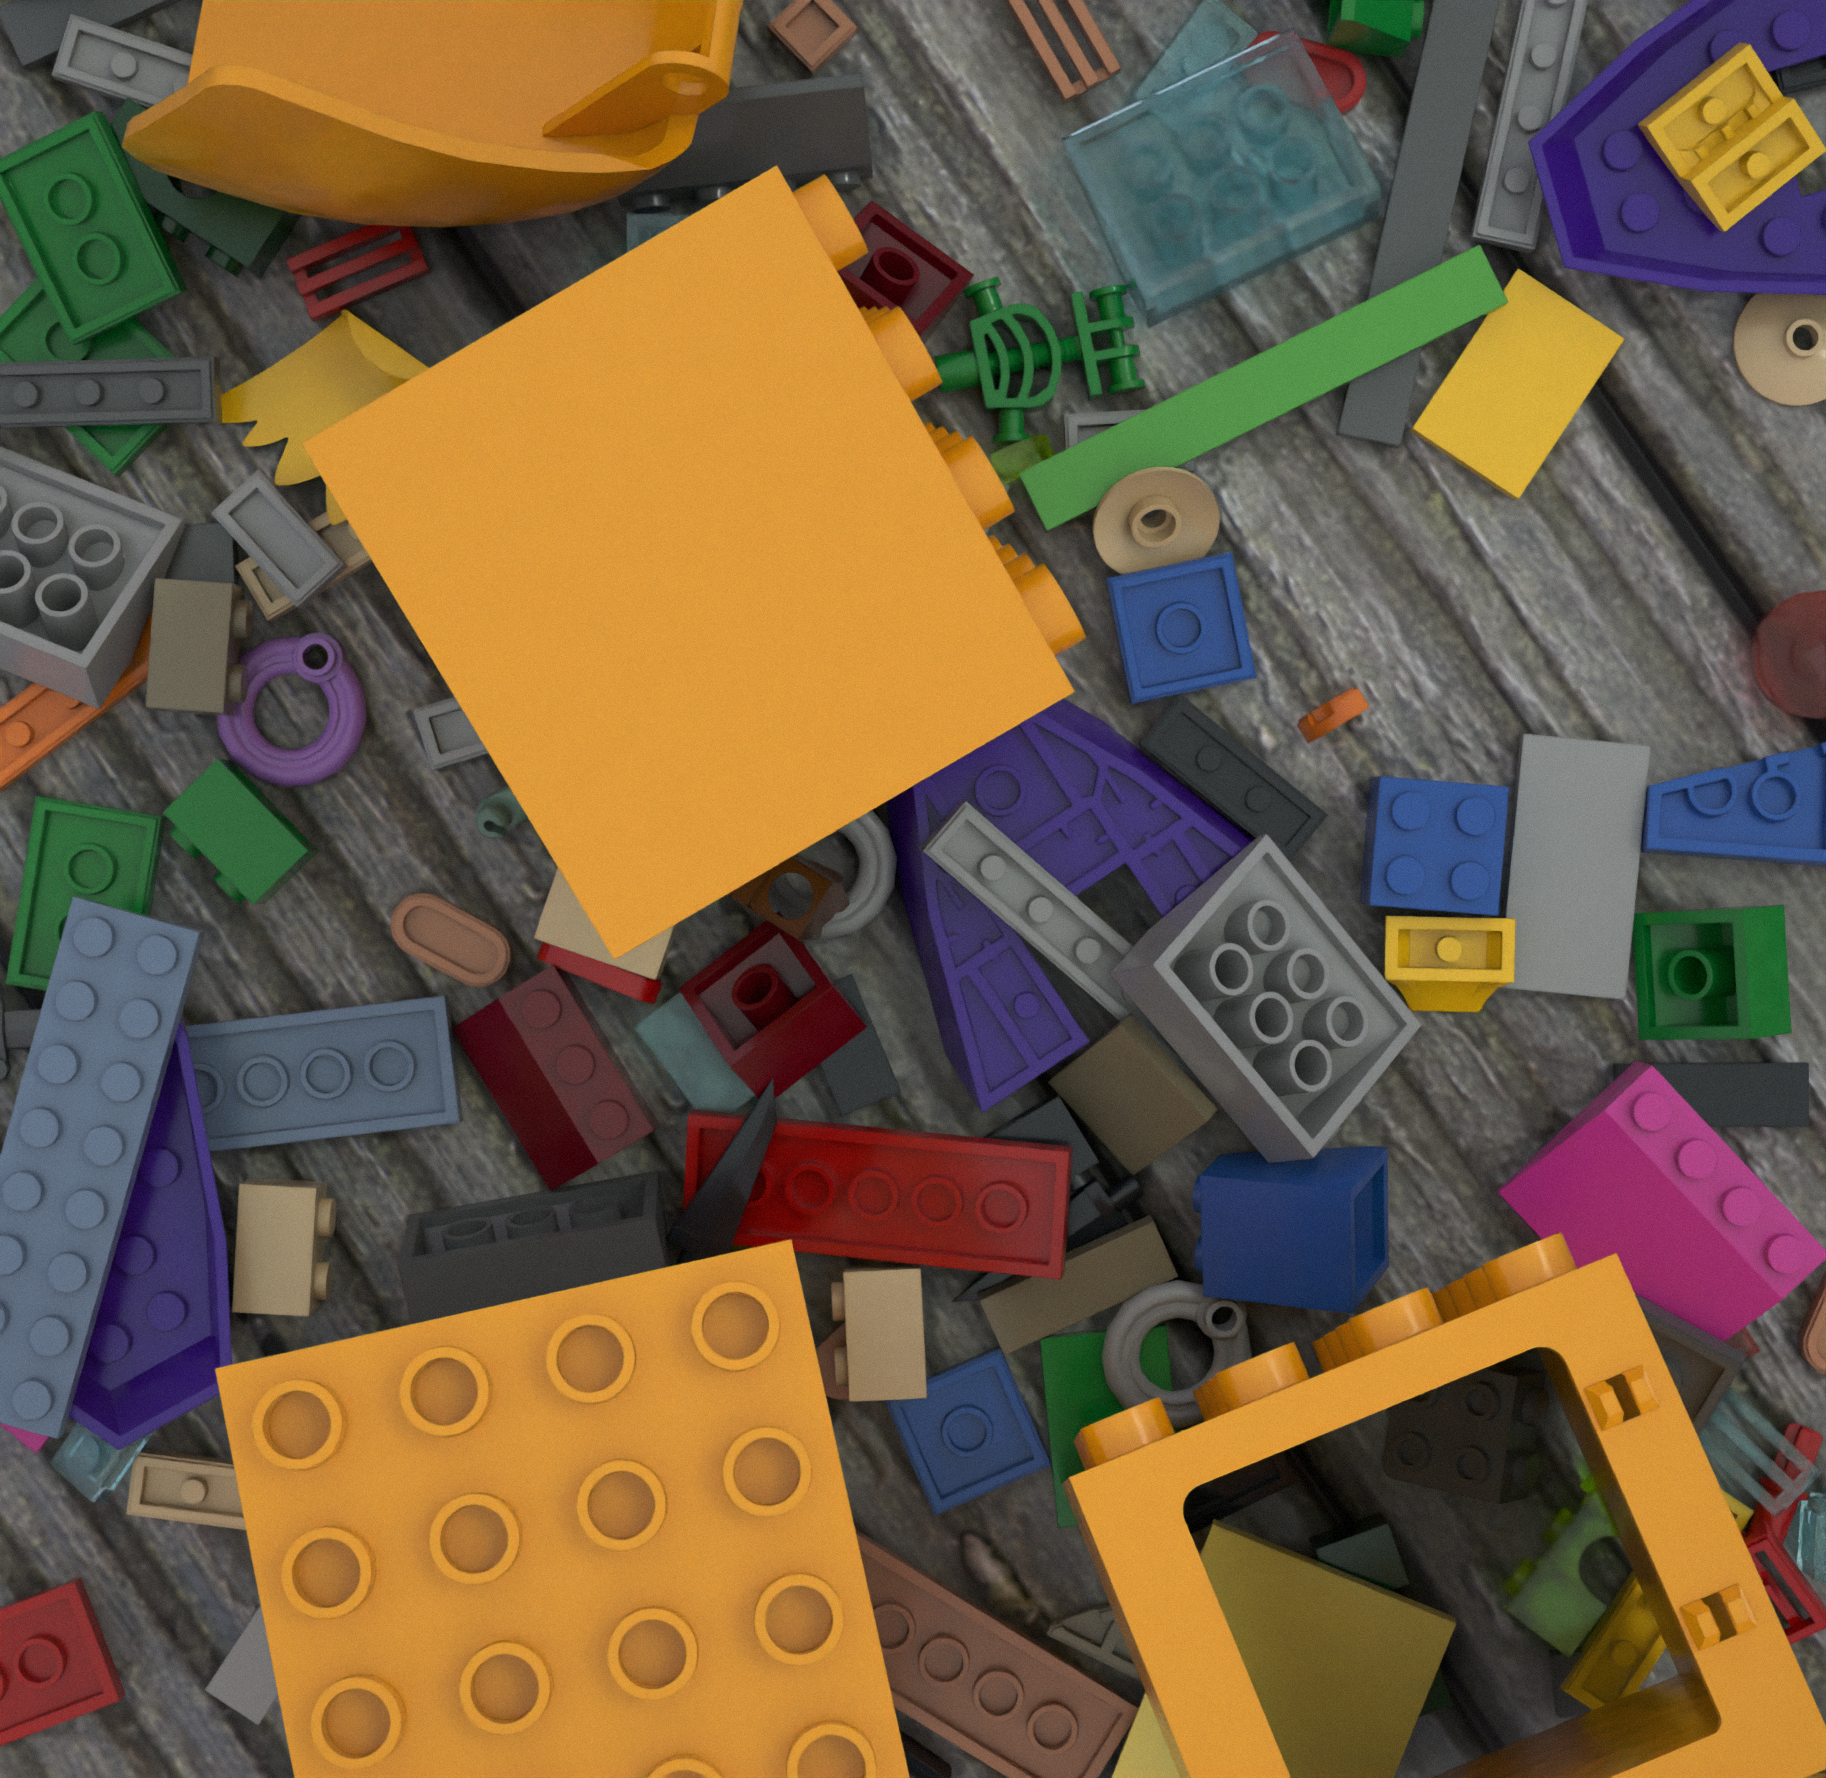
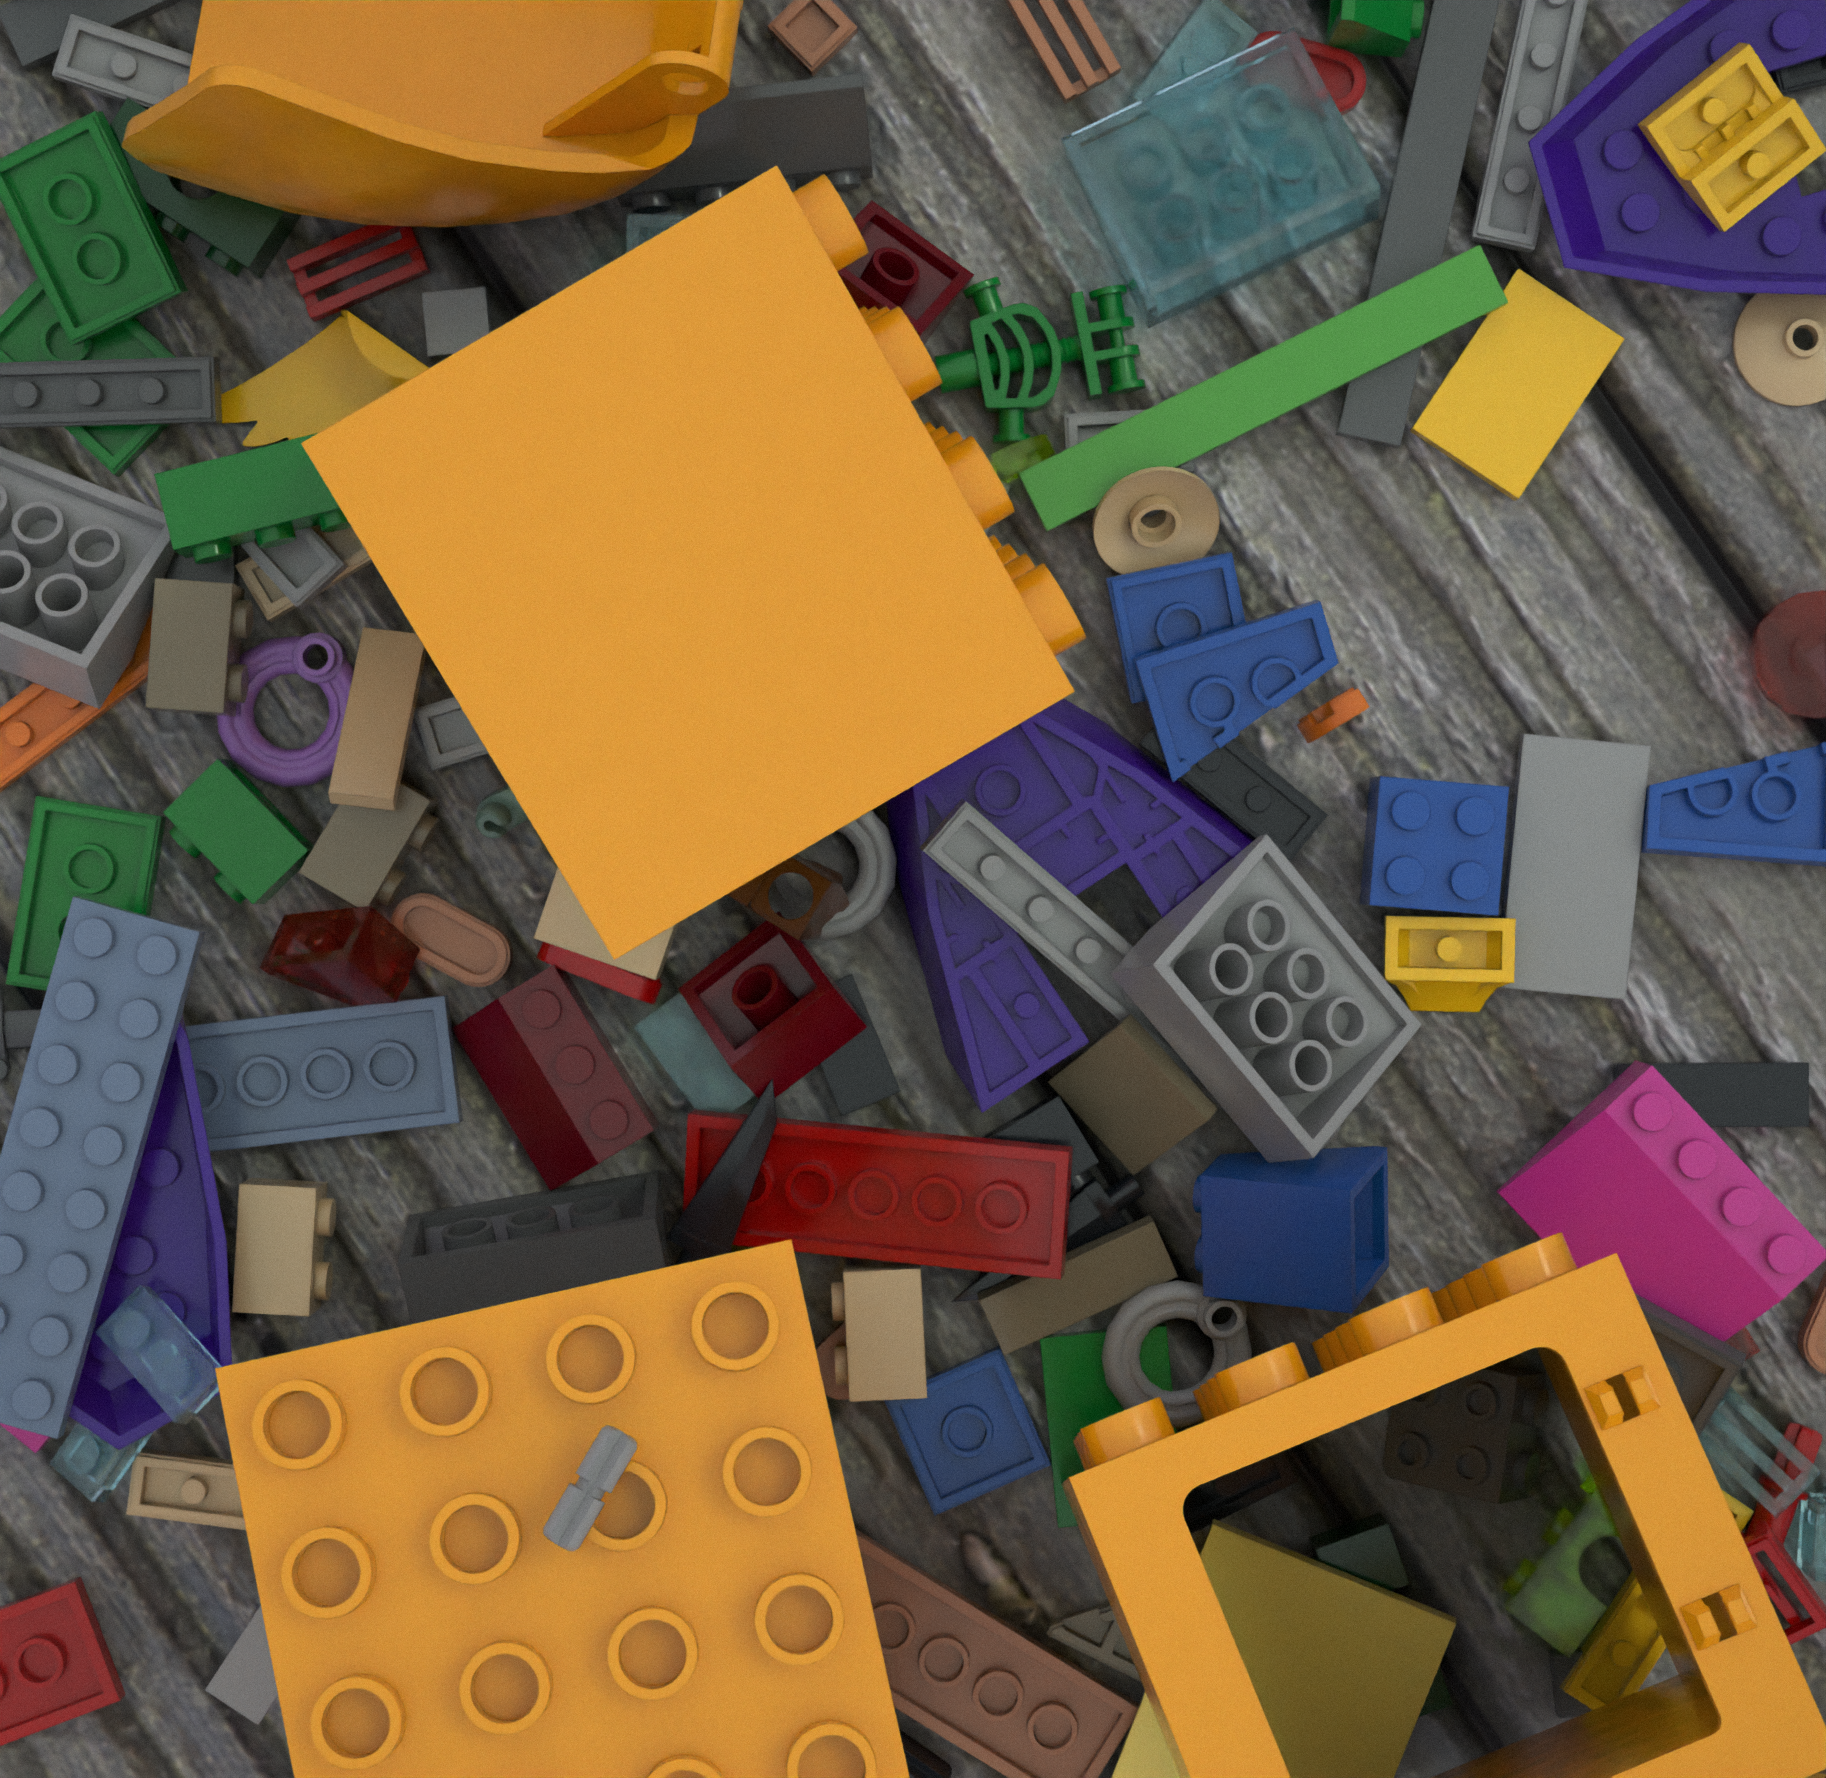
(161, 1354): none -> clear light blue plate
(244, 500): none -> green brick
(342, 955): none -> clear red slope
(366, 847): none -> dark tan brick
(378, 719): none -> tan tile
(455, 319): none -> light grey tile
(583, 1501): none -> light grey piece
(1229, 678): none -> blue wing
(1711, 973): green slope -> none

